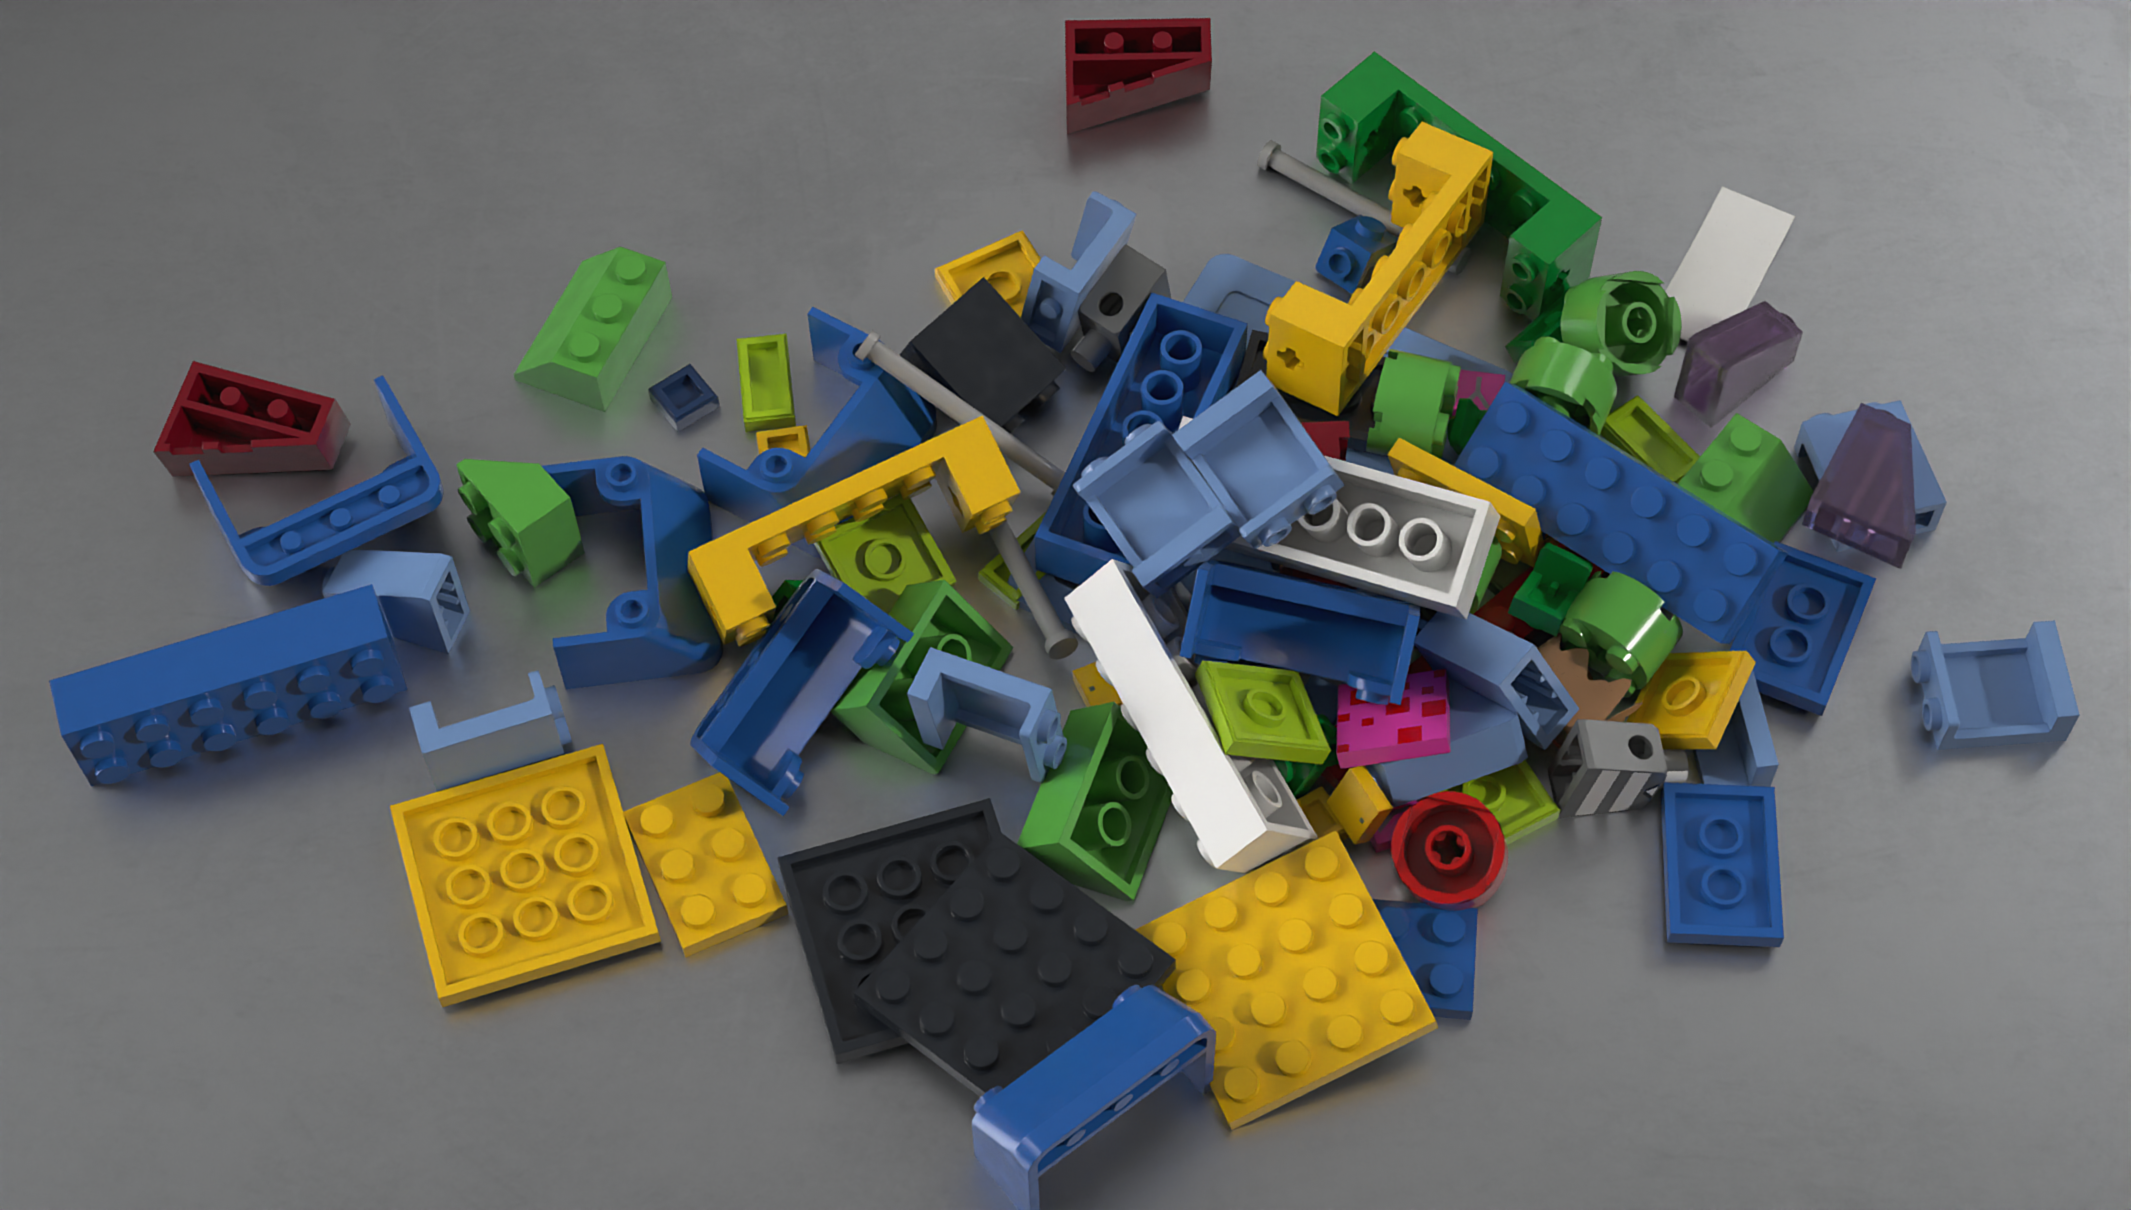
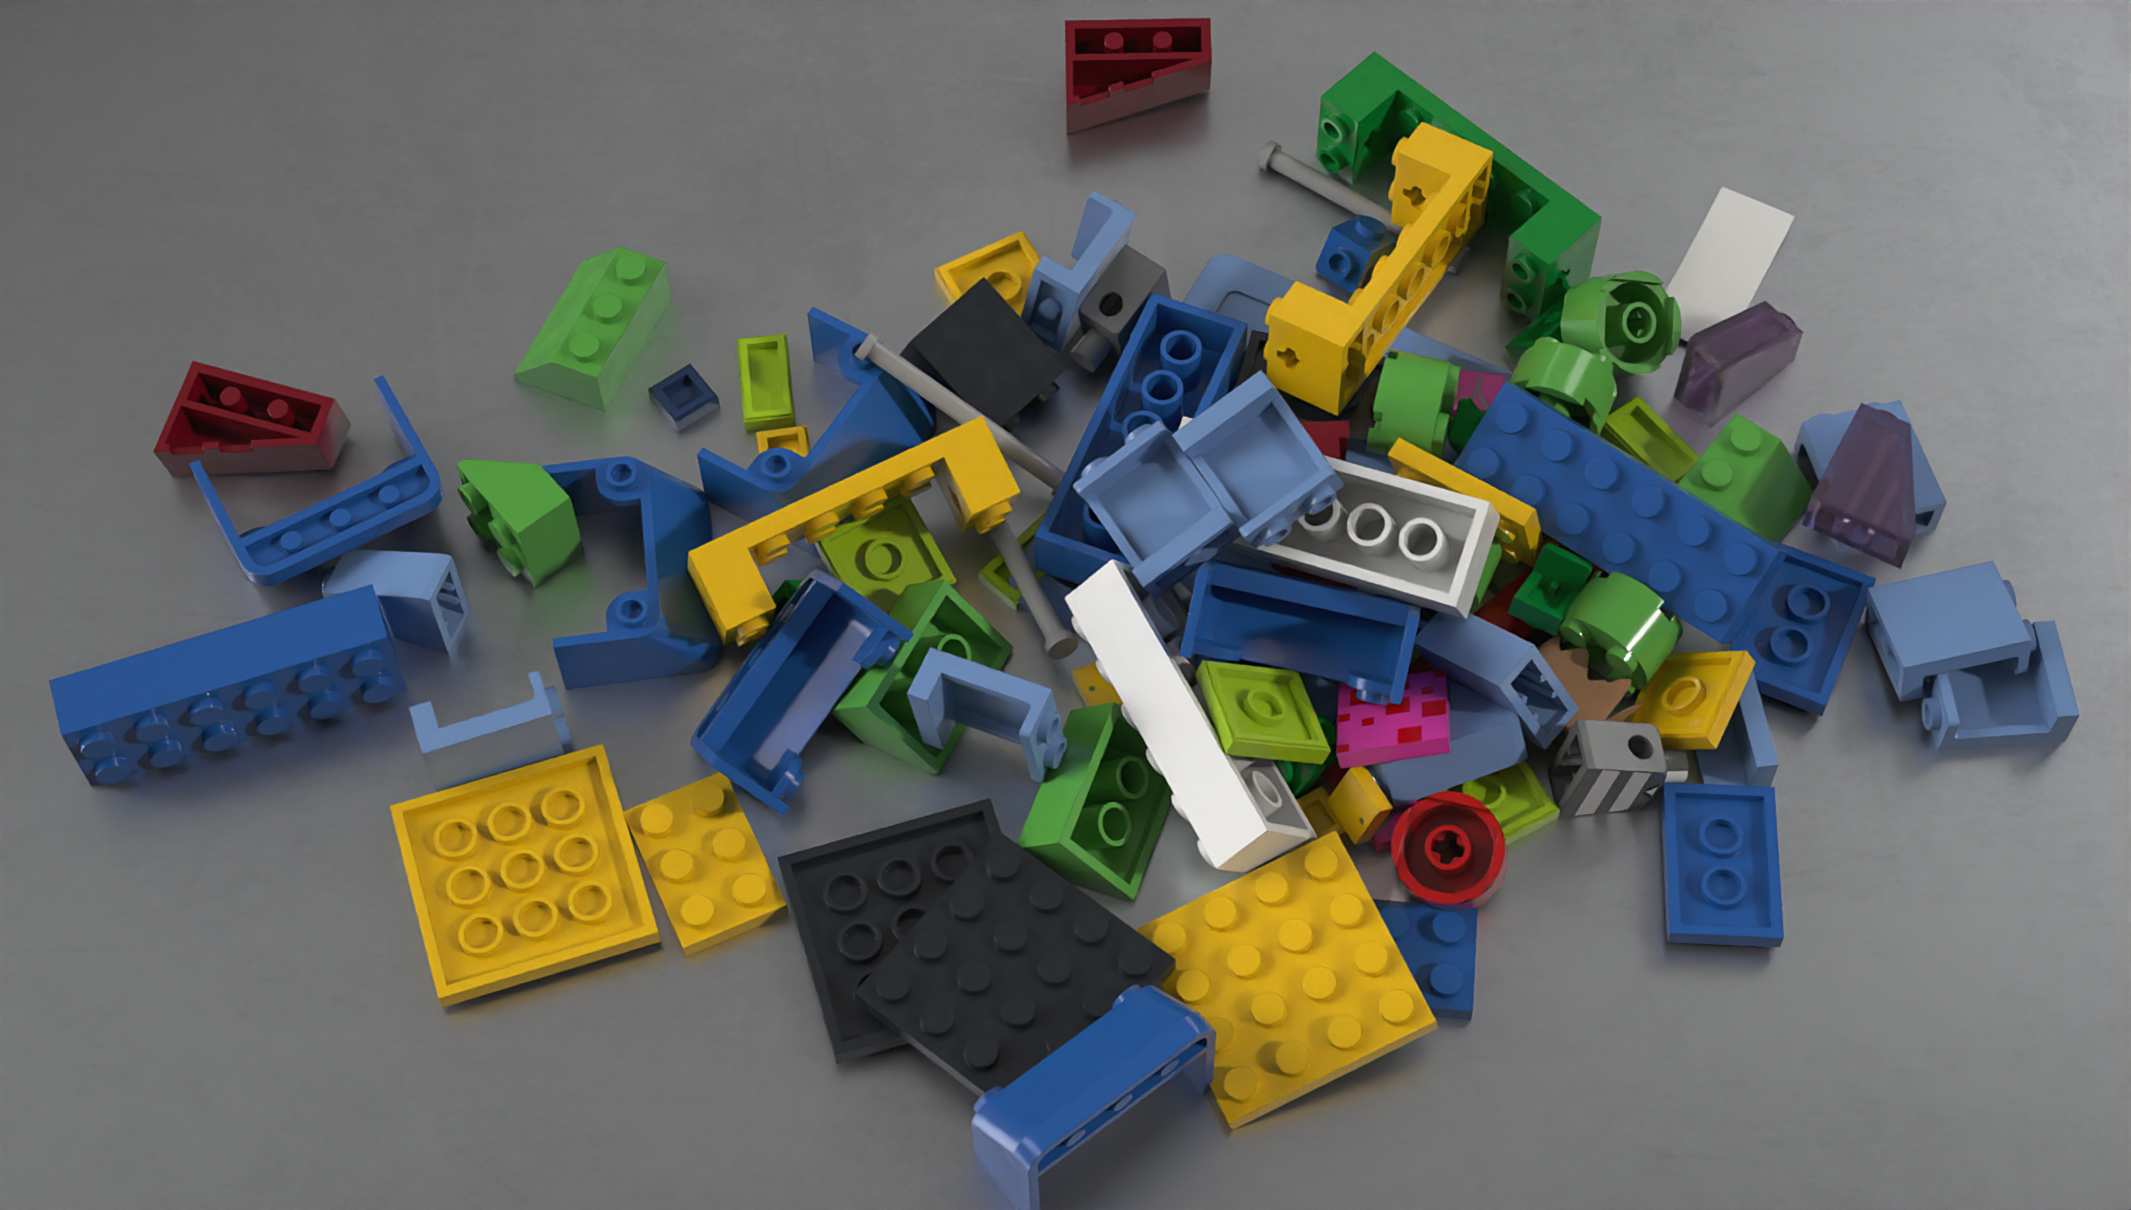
(1946, 625): none -> medium blue panel

